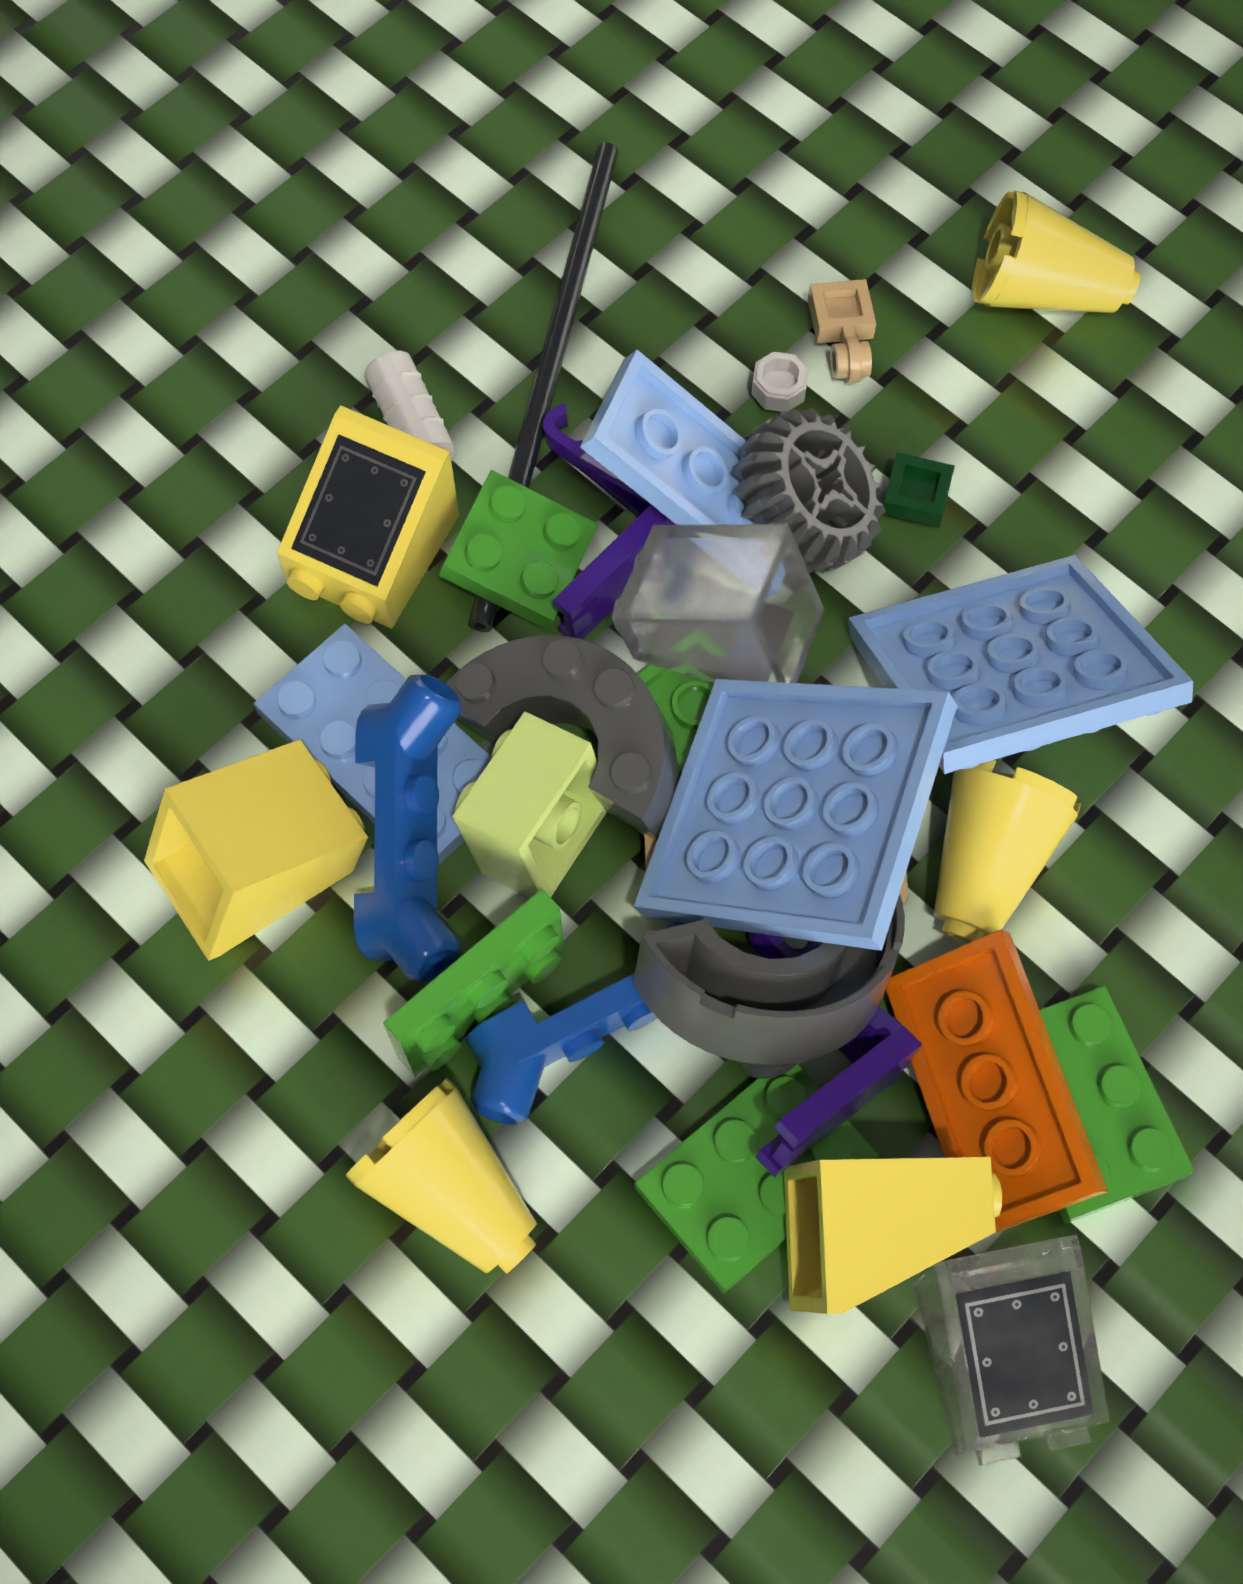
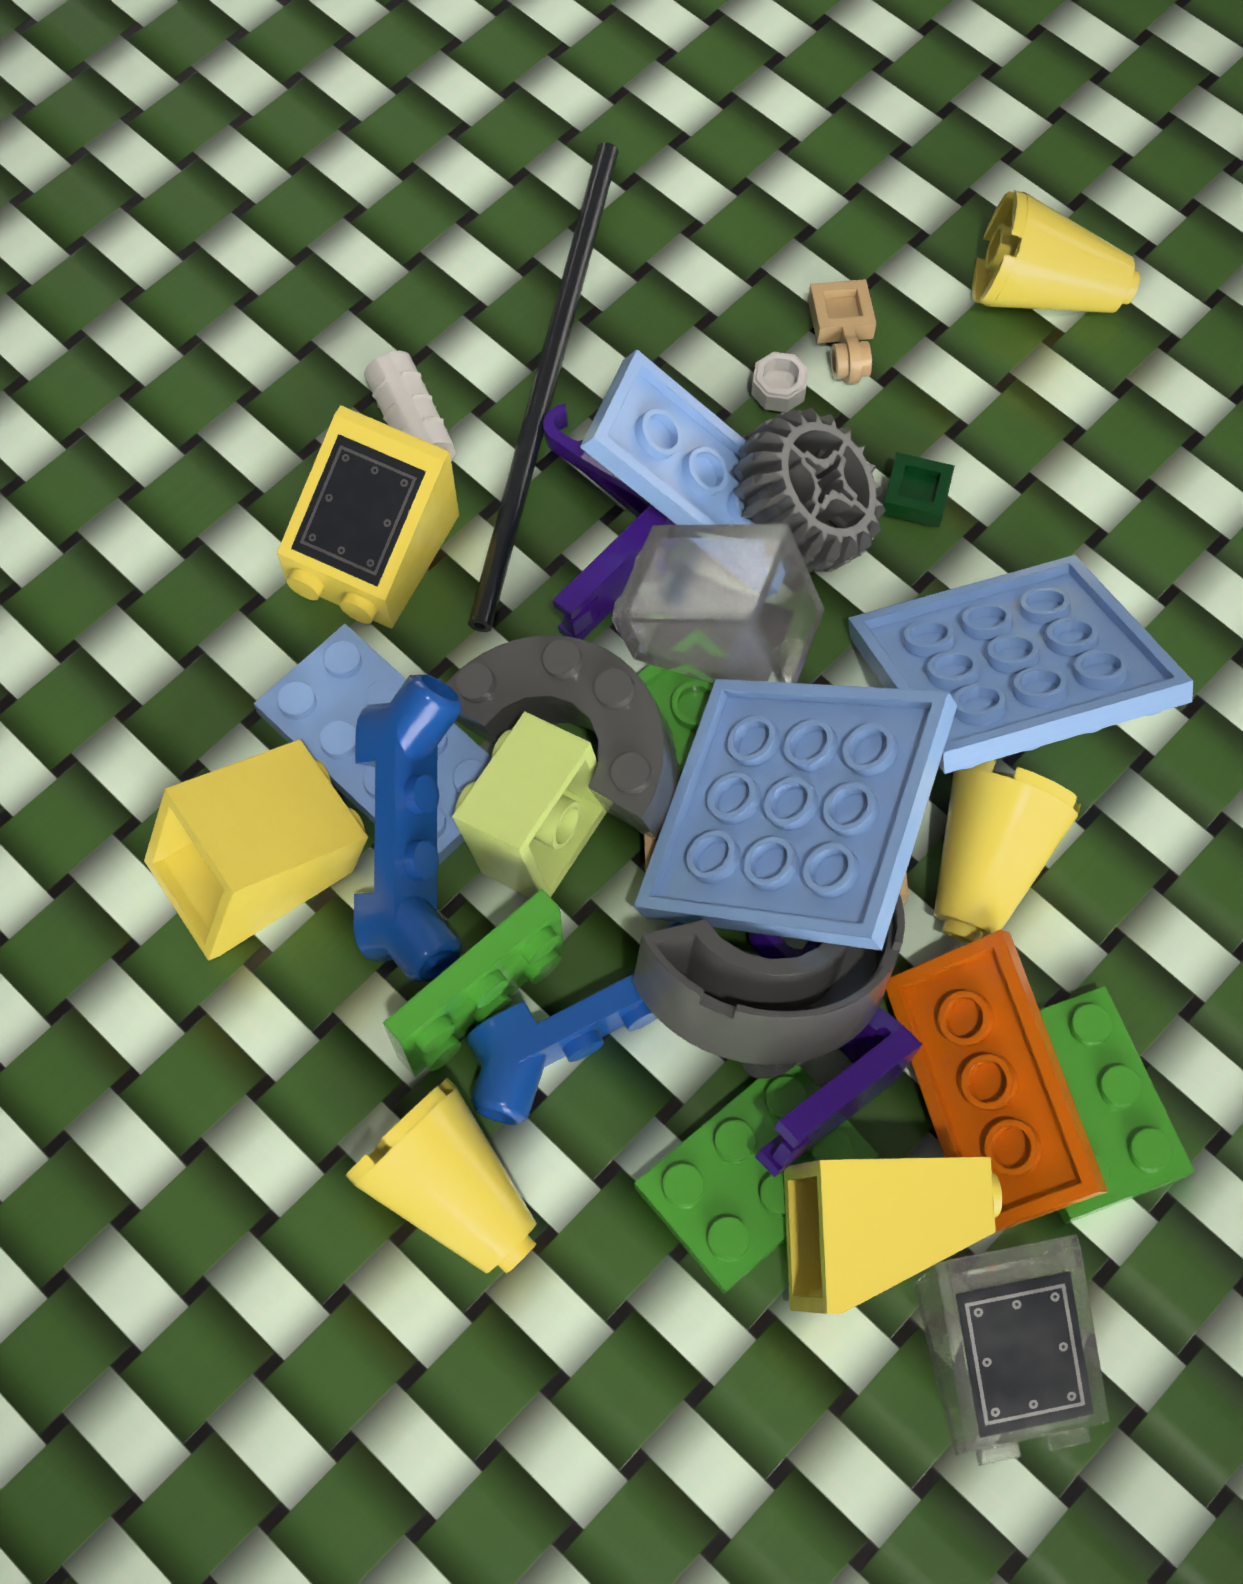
(518, 549): bright green plate -> none

